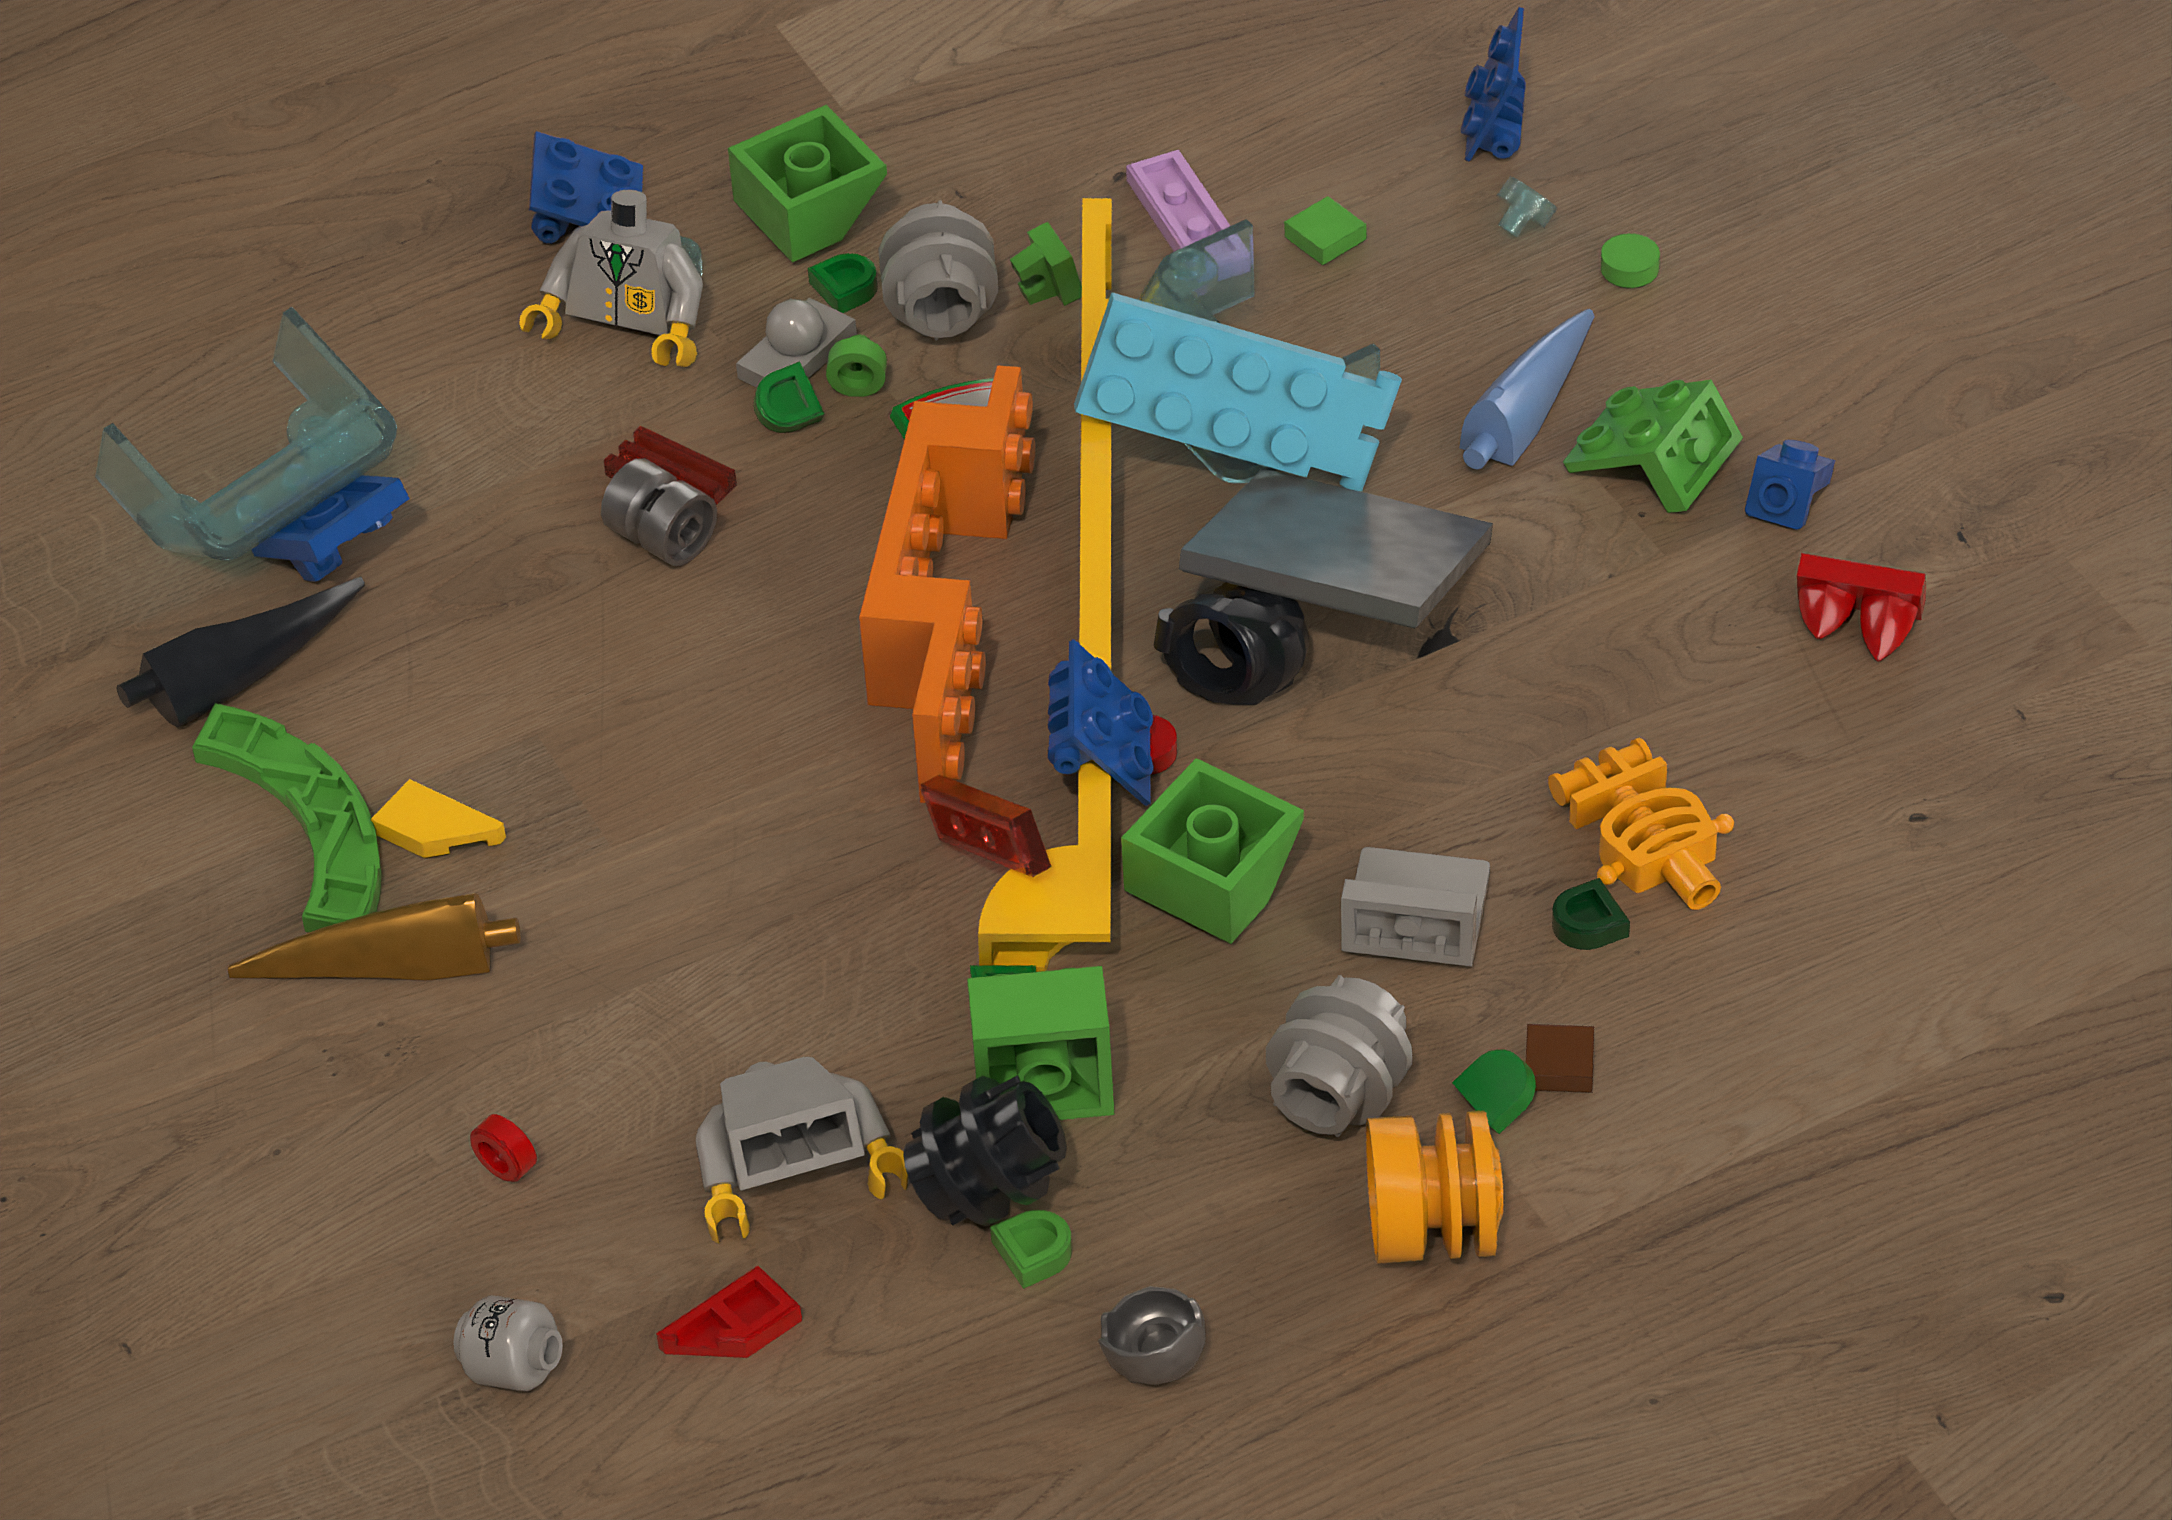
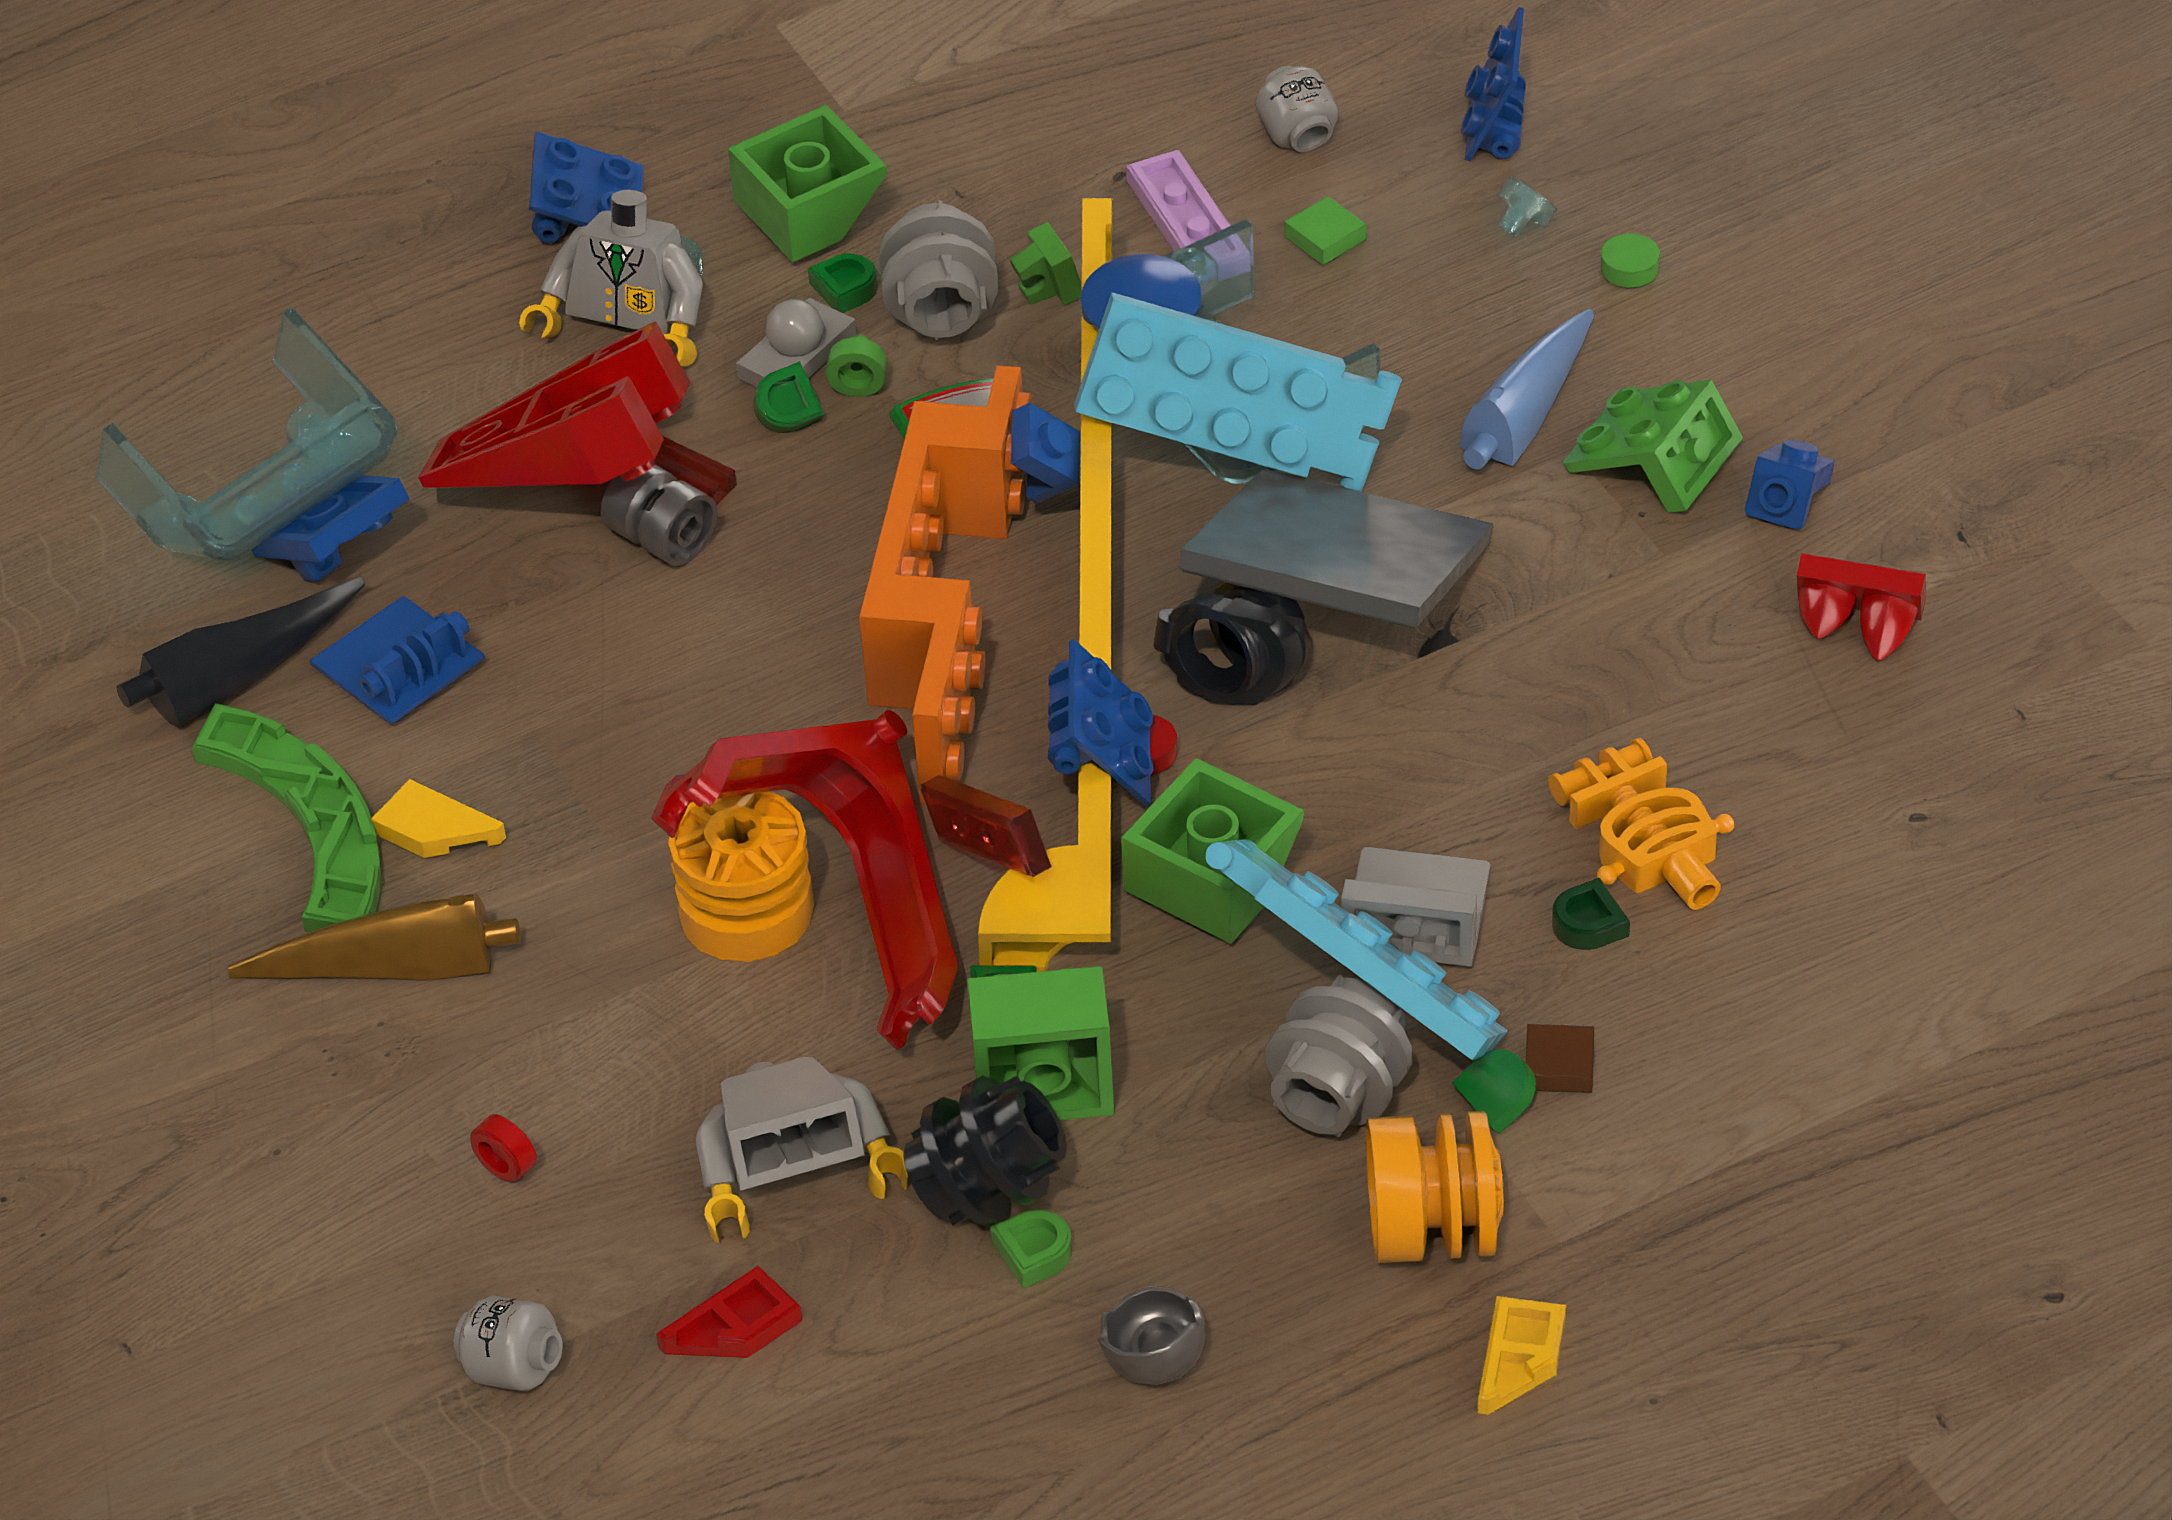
(399, 658): none -> blue hinge
(574, 425): none -> red wedge
(742, 876): none -> light orange wheel
(863, 790): none -> red piece
(1046, 451): none -> blue bracket
(1143, 278): none -> blue dish
(1297, 108): none -> light grey head
(1362, 947): none -> medium azure hinge
(1520, 1350): none -> yellow tile

